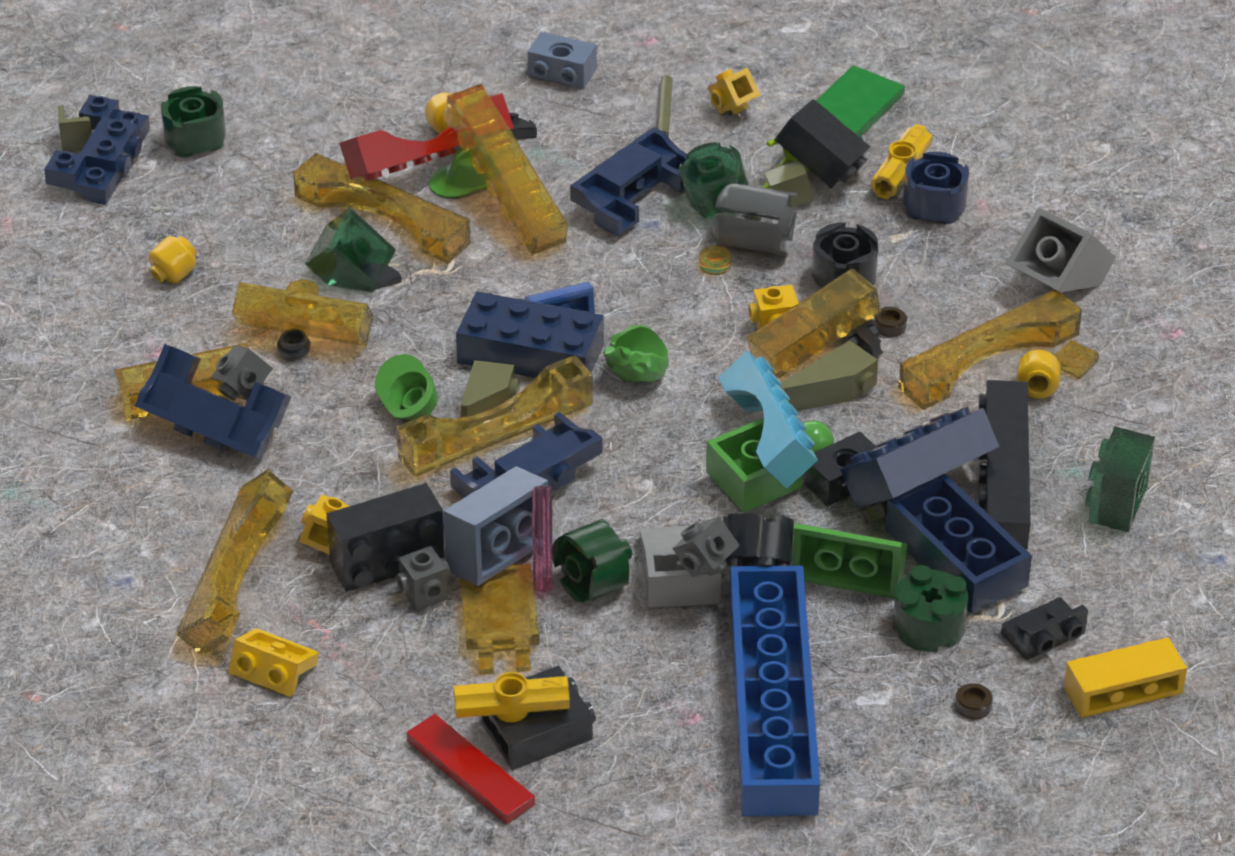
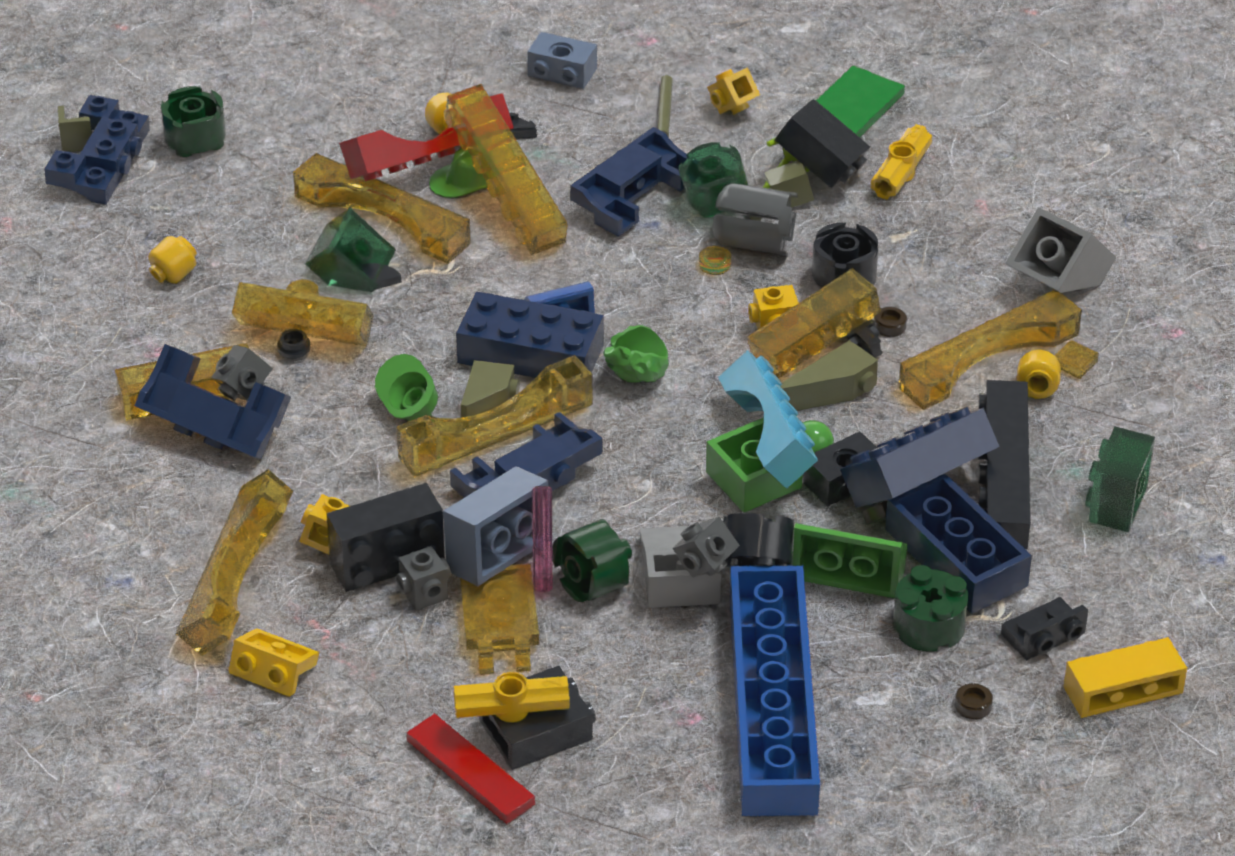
(935, 187): dark blue brick -> none

